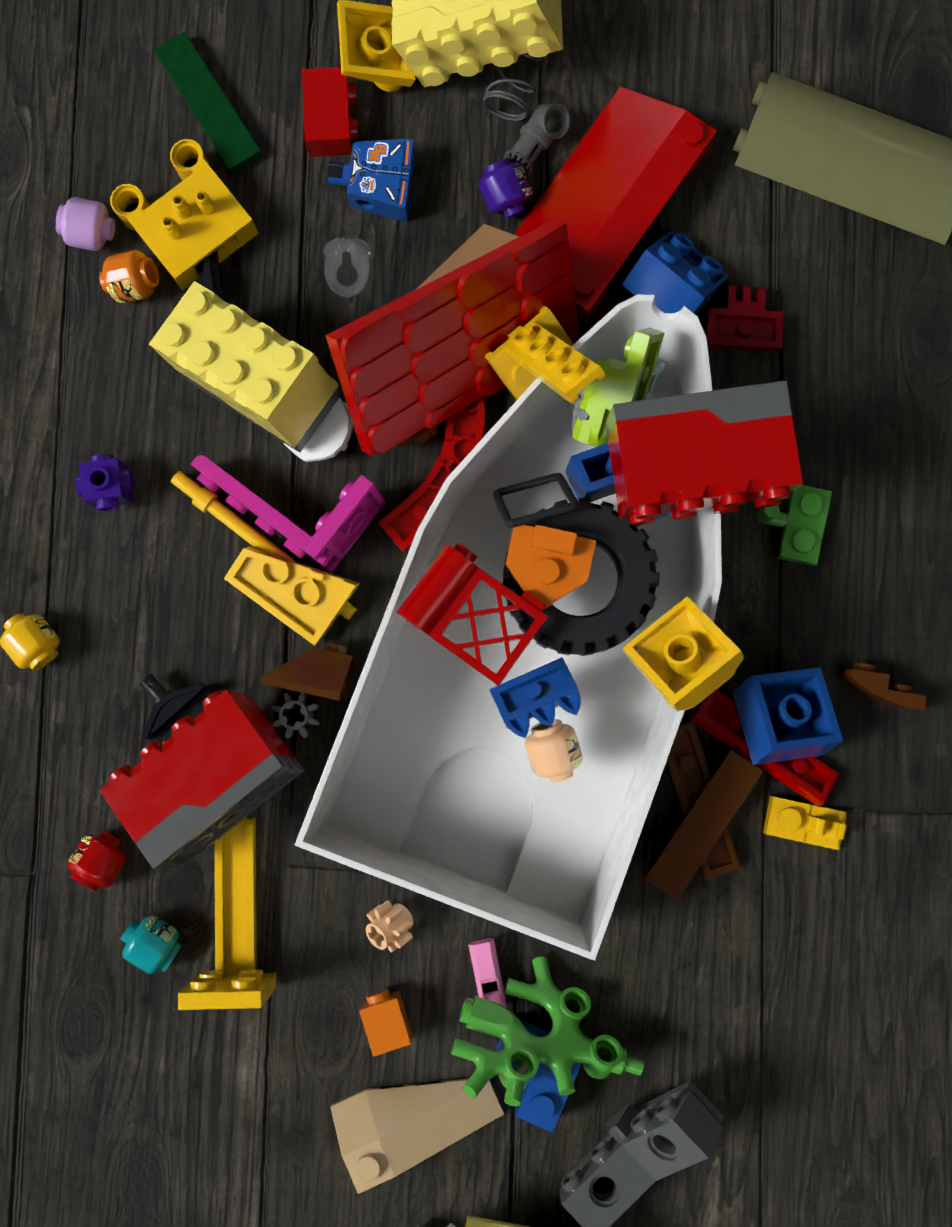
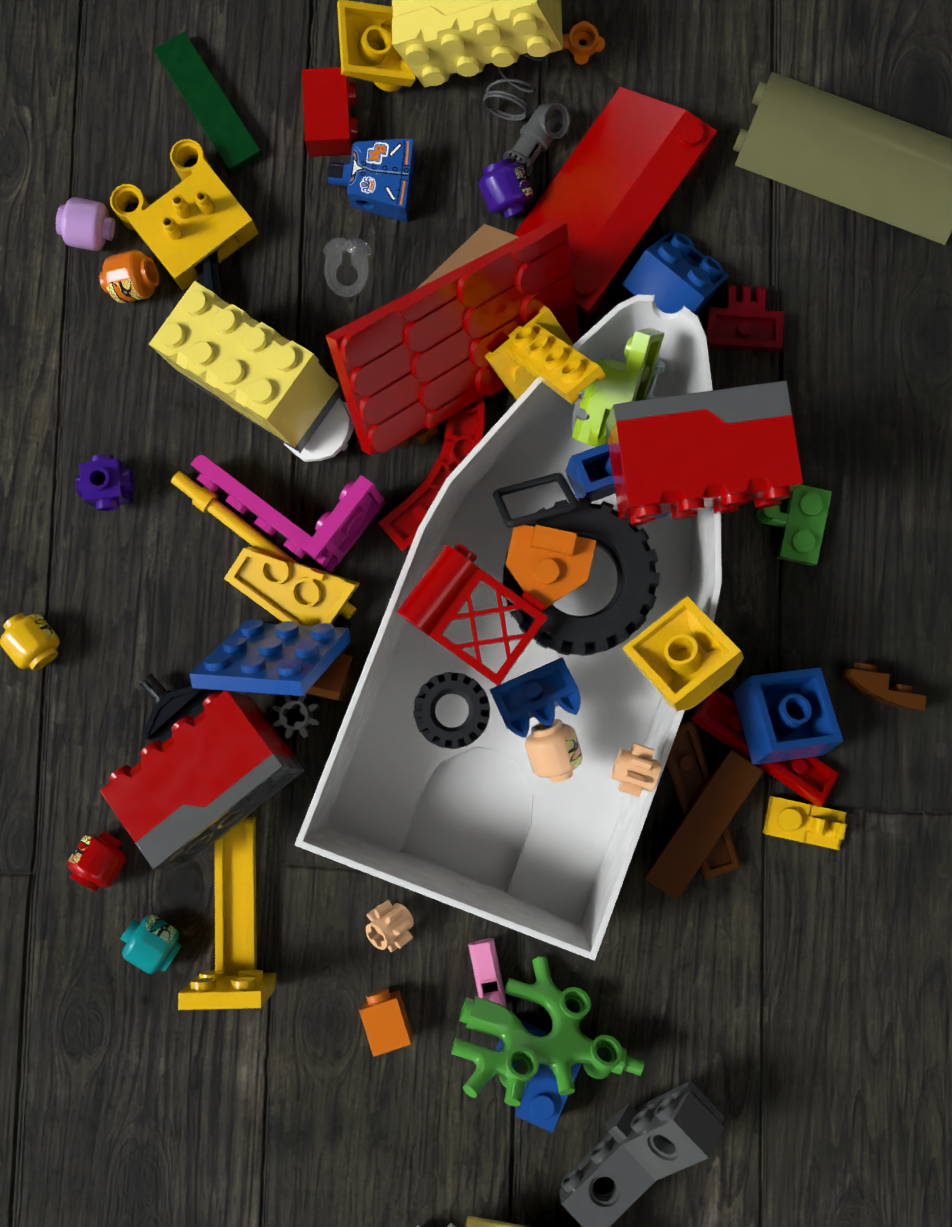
(271, 658): none -> blue plate
(401, 1126): tan wedge -> none
(426, 717): none -> black tyre
(583, 32): none -> orange plate
(636, 769): none -> light nougat gear

